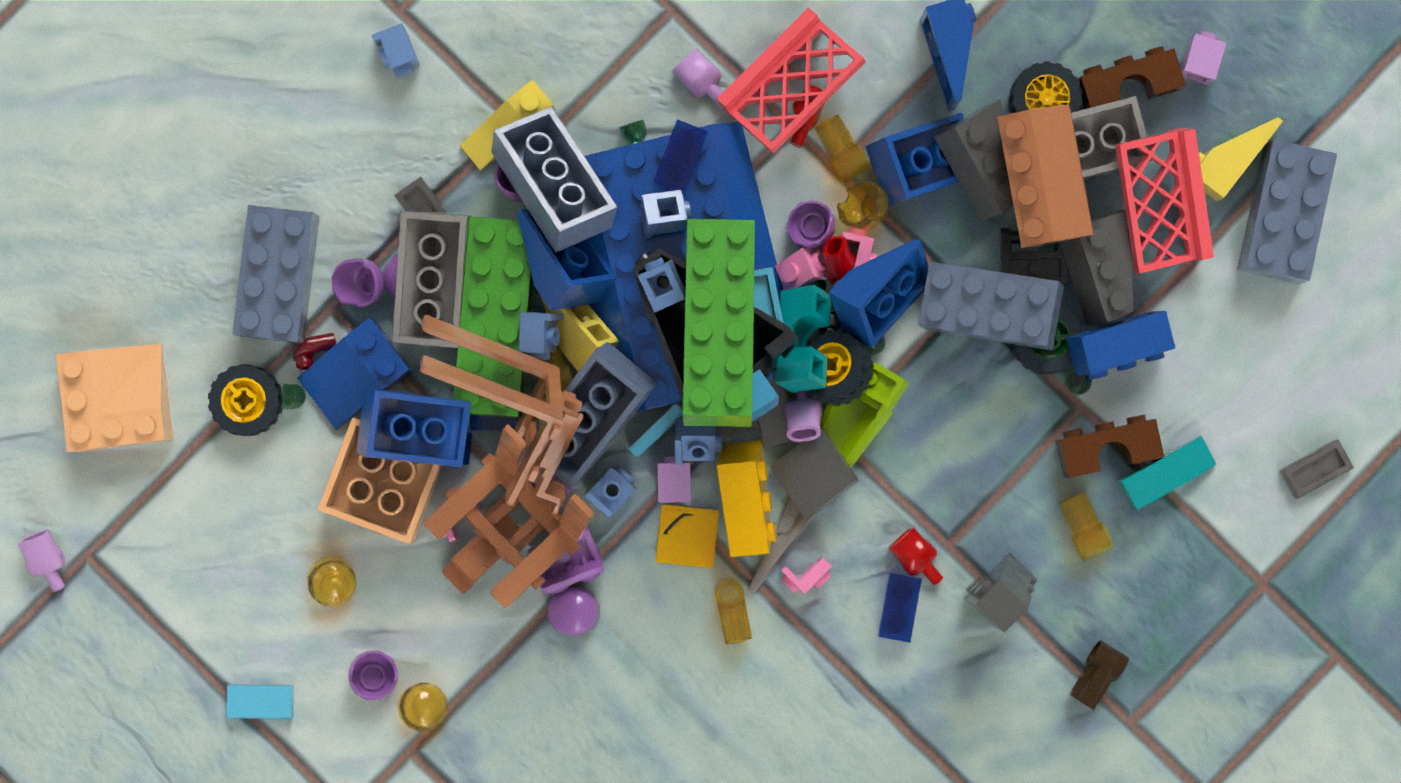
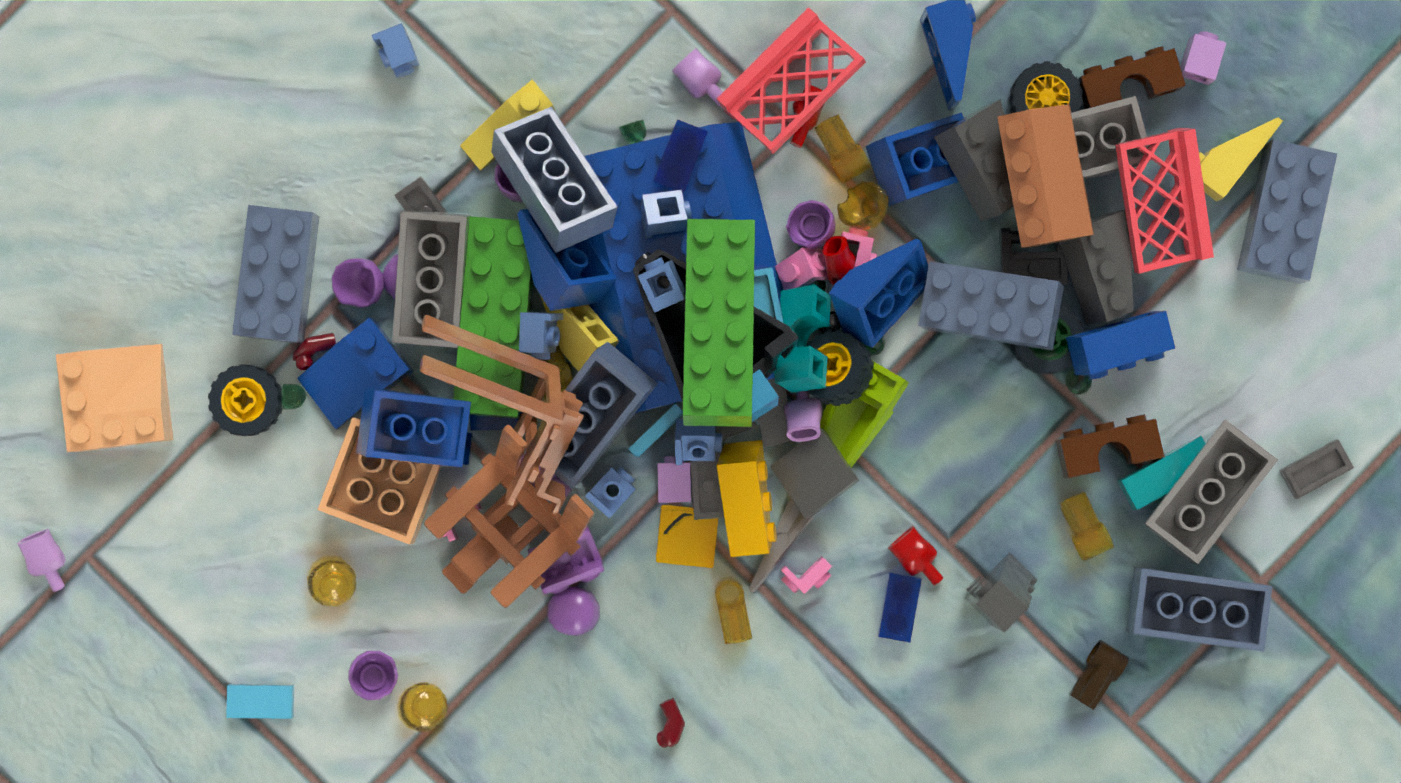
(674, 725): none -> dark red arm
(706, 490): none -> flat silver plate
(1199, 609): none -> sand blue brick
(1210, 492): none -> light grey slope

